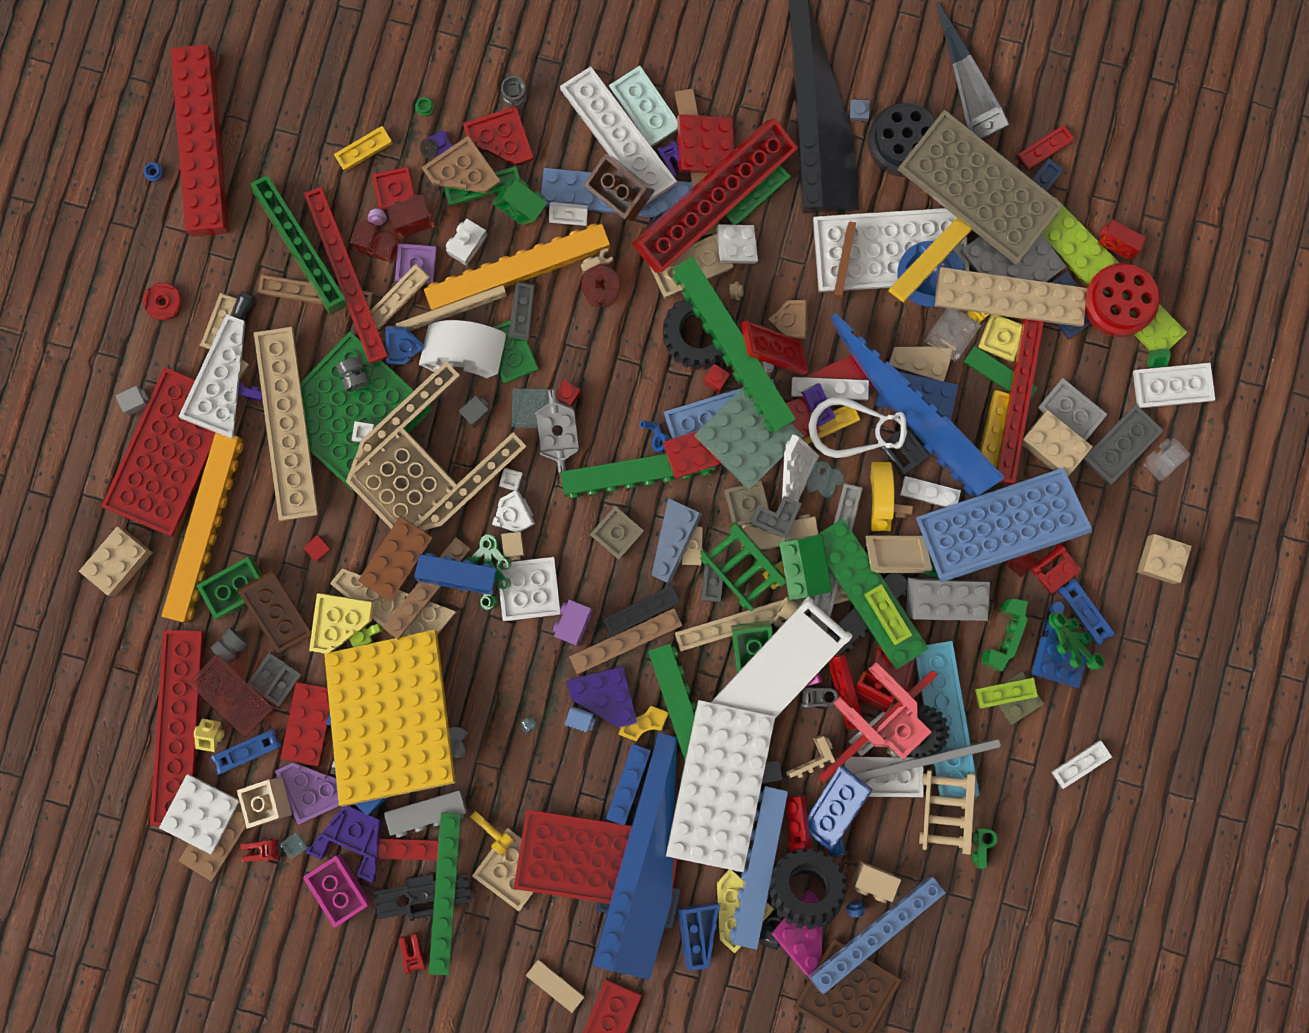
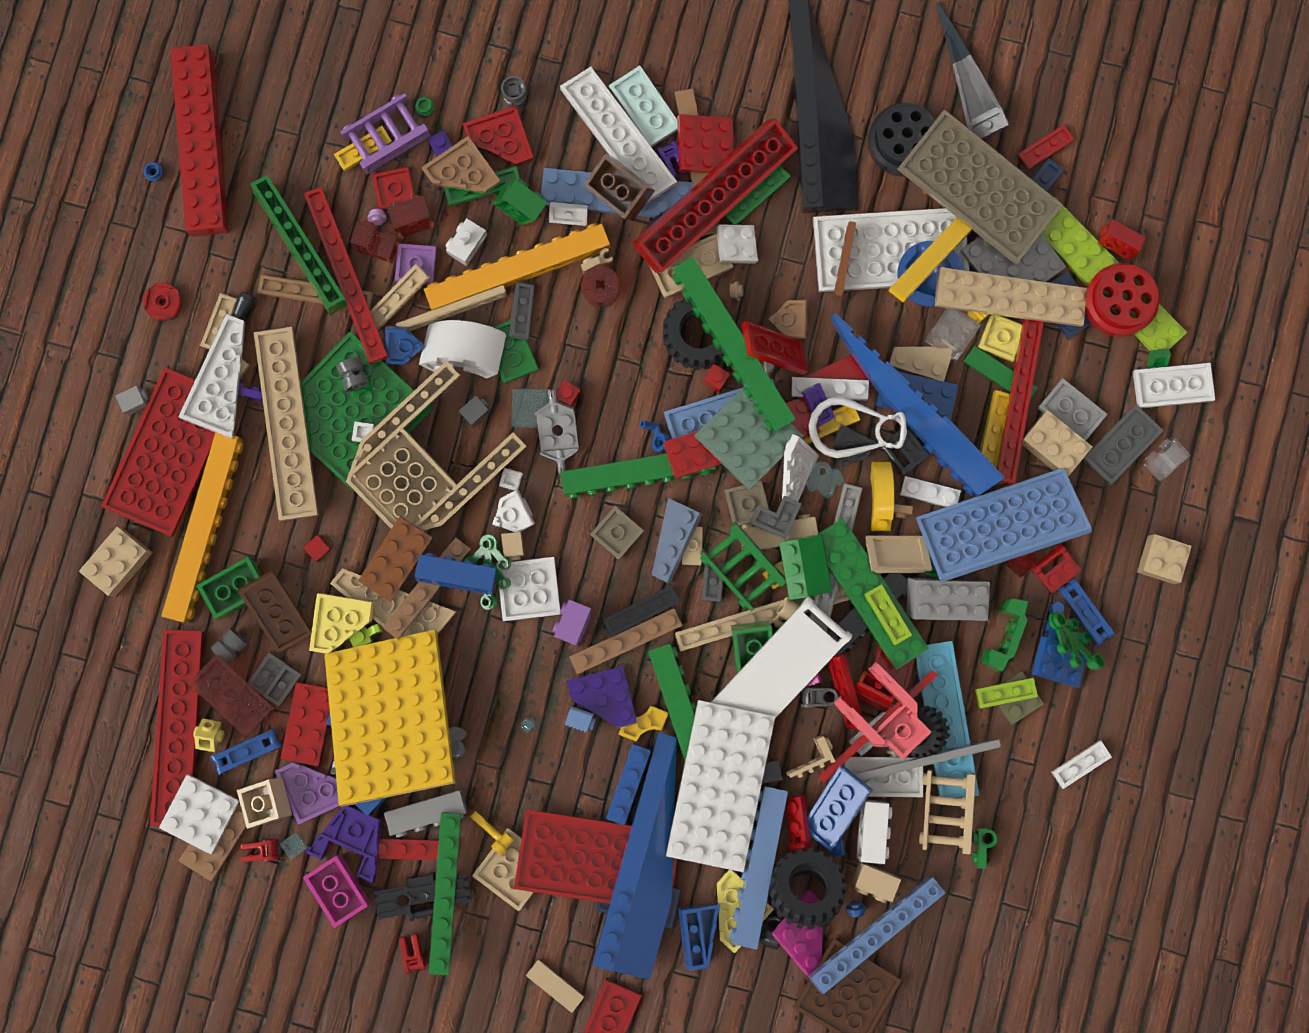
(386, 152): none -> medium lavender fence
(428, 148): clear smoke tile -> none
(850, 438): none -> black plate
(859, 110): sand blue plate -> none
(873, 832): none -> white brick

